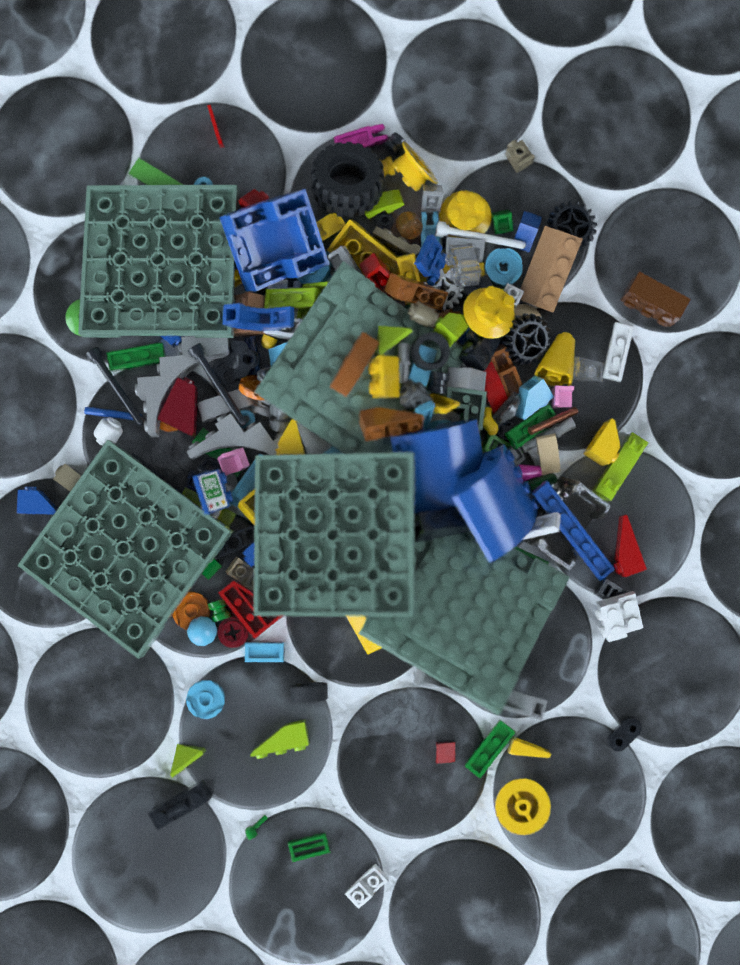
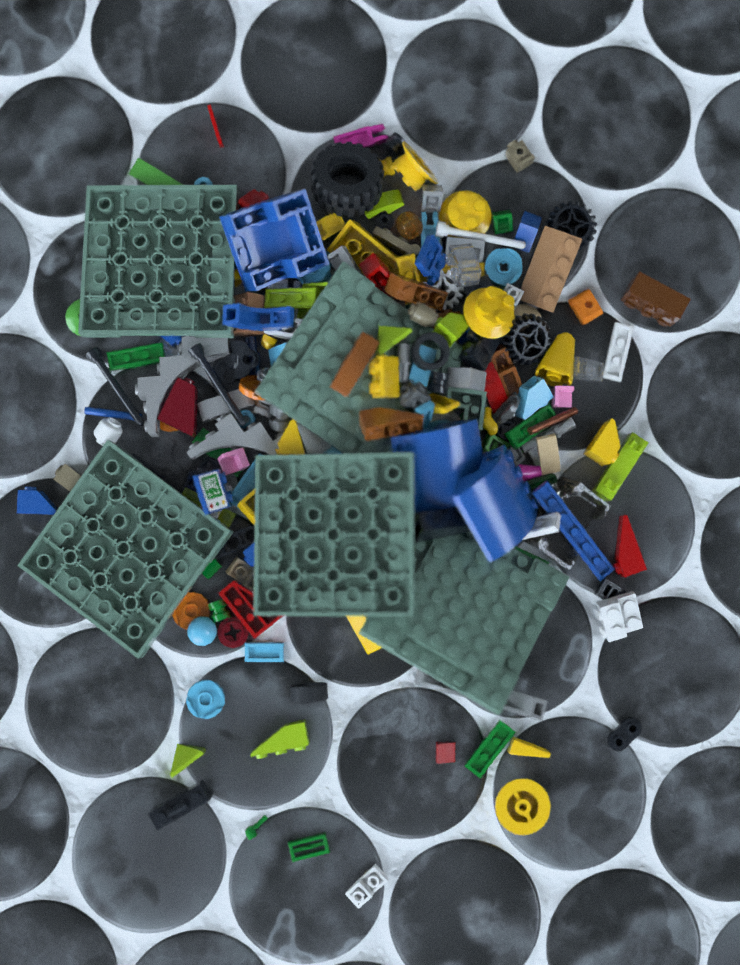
(585, 306): none -> orange piece

